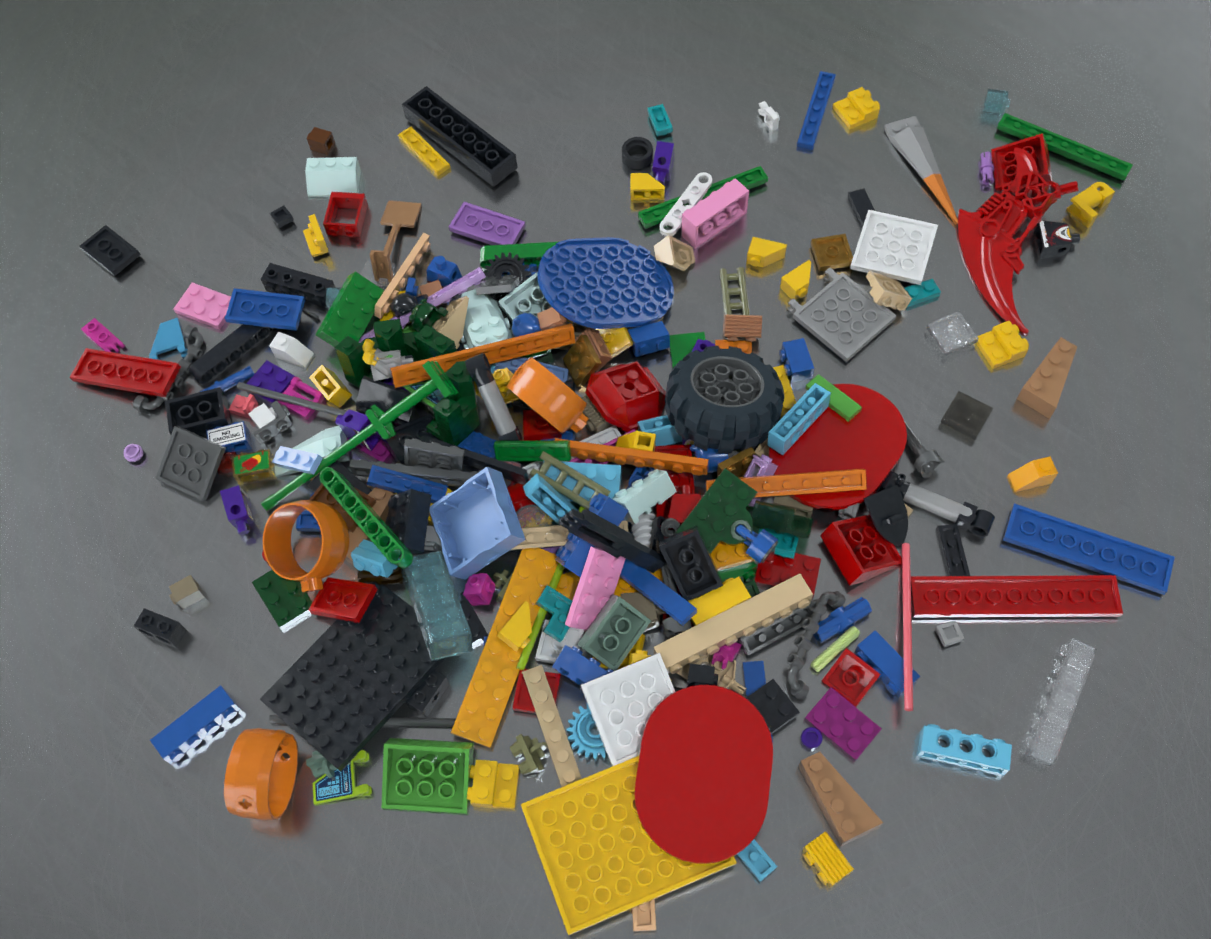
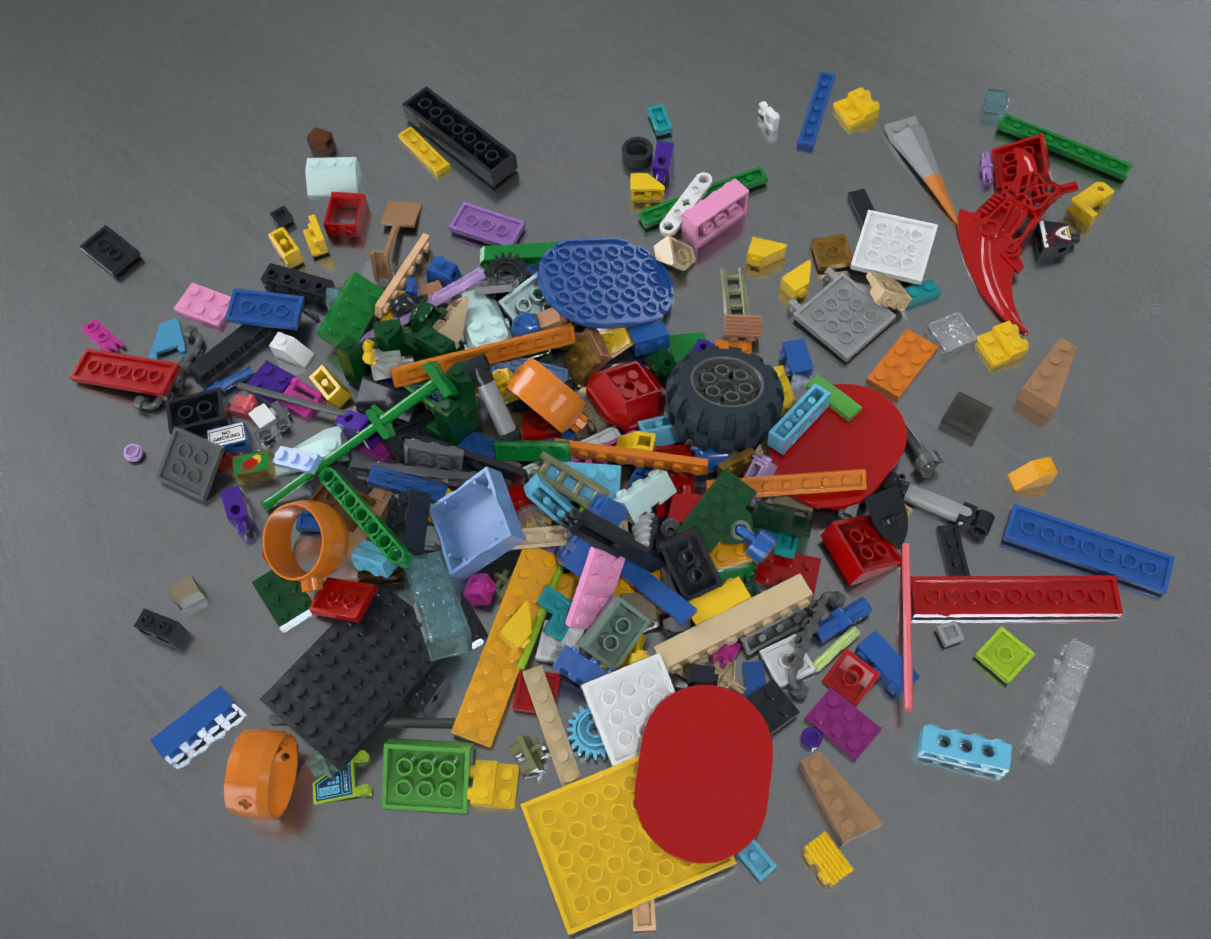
(286, 247): none -> yellow brick
(660, 362): none -> dark green brick
(776, 657): none -> white plate
(902, 364): none -> orange plate
(1004, 655): none -> lime plate

